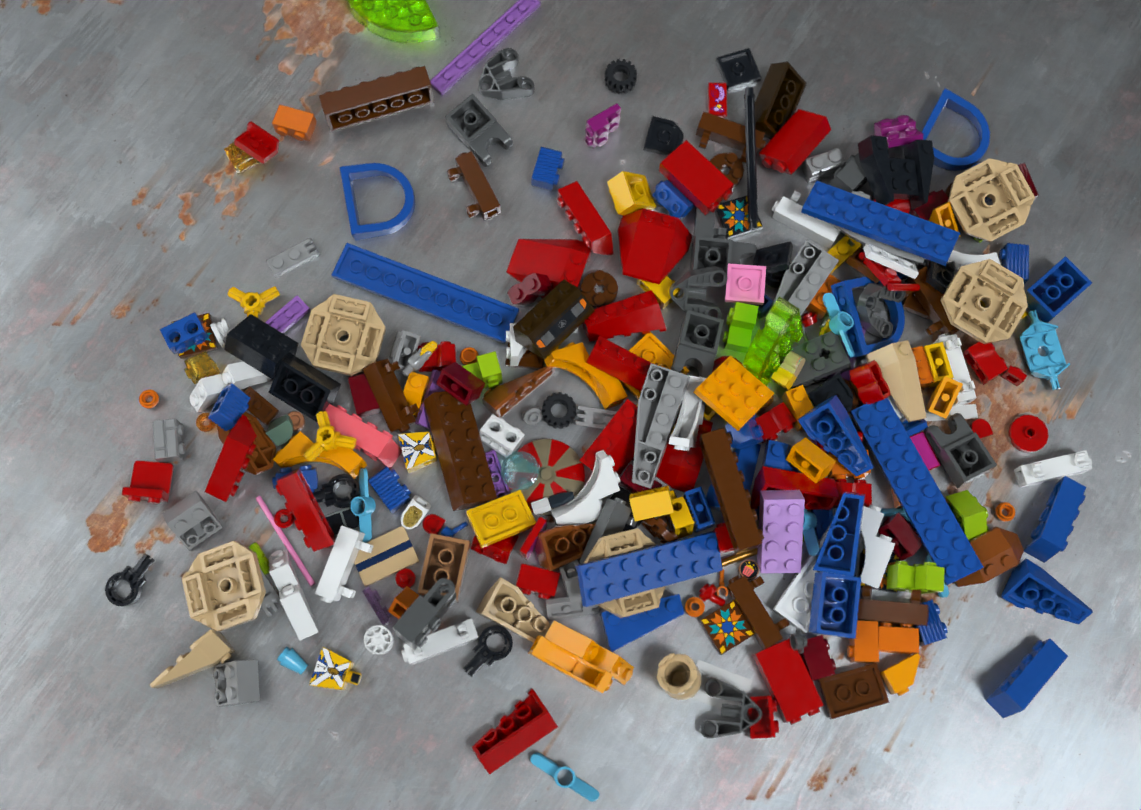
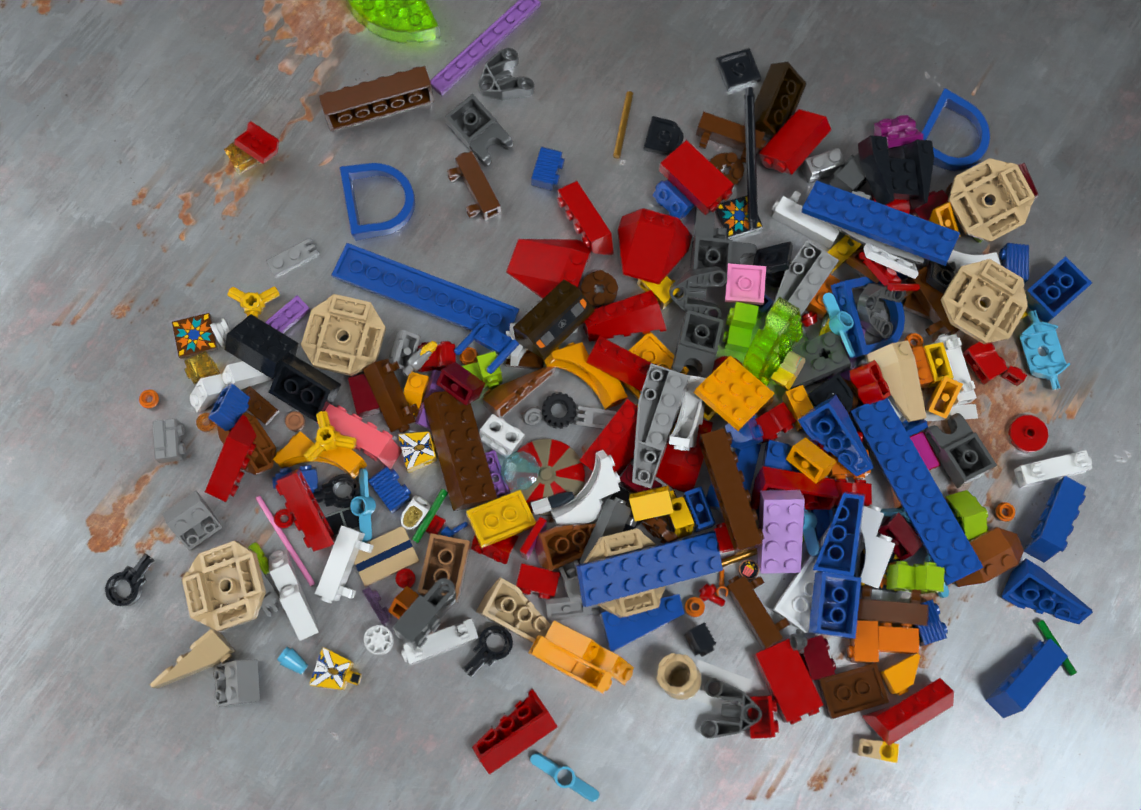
(149, 482): red bracket -> none
(183, 329): blue brick -> none
(280, 430): sand green brick -> none
(294, 123): orange brick -> none
(429, 516): none -> green bar
(492, 340): none -> blue plate
(529, 290): dark red brick -> none
(599, 126): magenta plate -> none
(623, 124): none -> pearl gold bar
(624, 67): black tyre -> none
(630, 193): yellow slope -> none
(700, 640): none -> black brick
(717, 99): red tile -> none
(727, 627): tile -> none
(878, 750): none -> leg
(911, 713): none -> red wedge
(915, 337): none -> orange plate
(982, 428): red tile -> none
(1048, 634): none -> green bar

